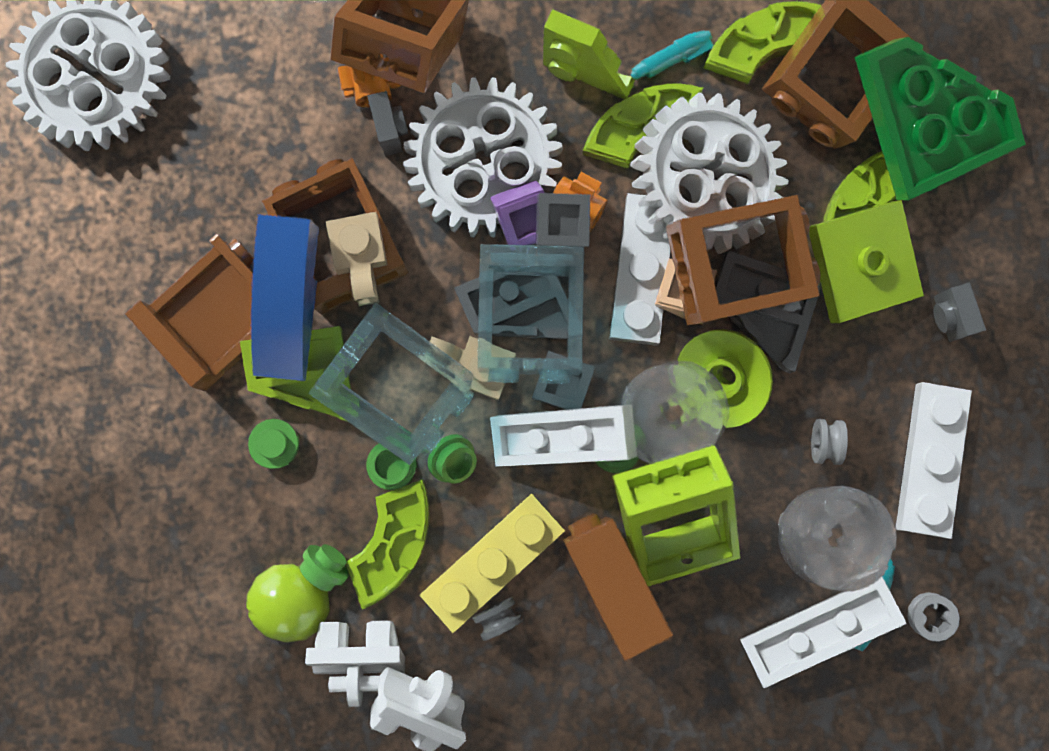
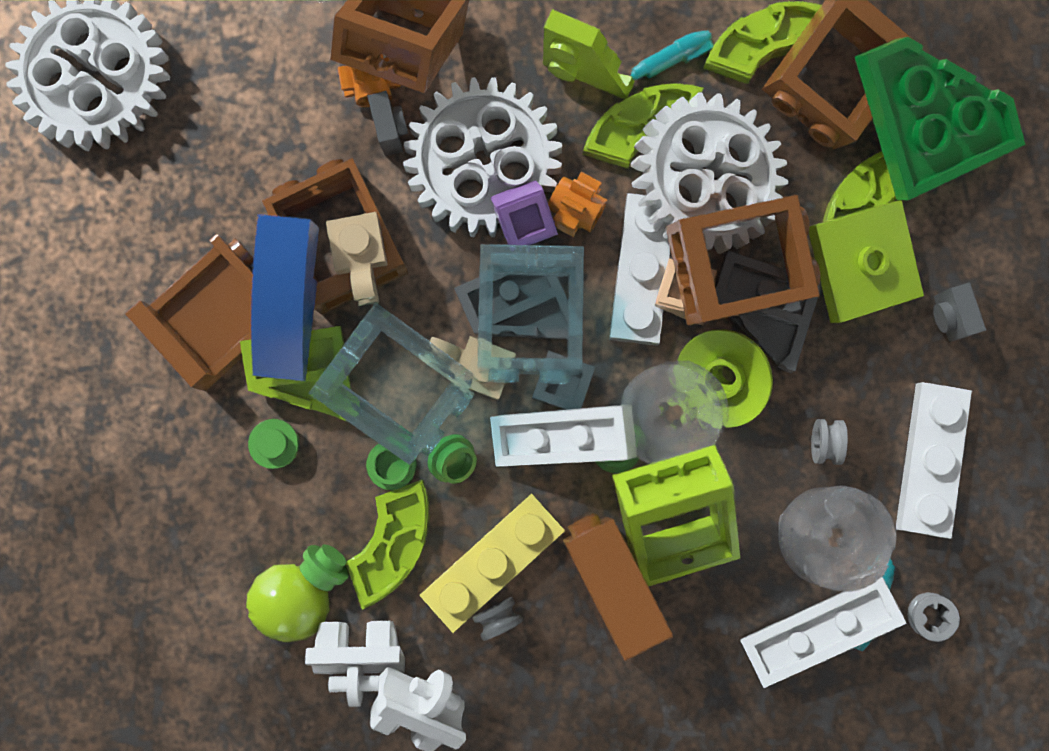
(563, 219): dark grey plate -> none

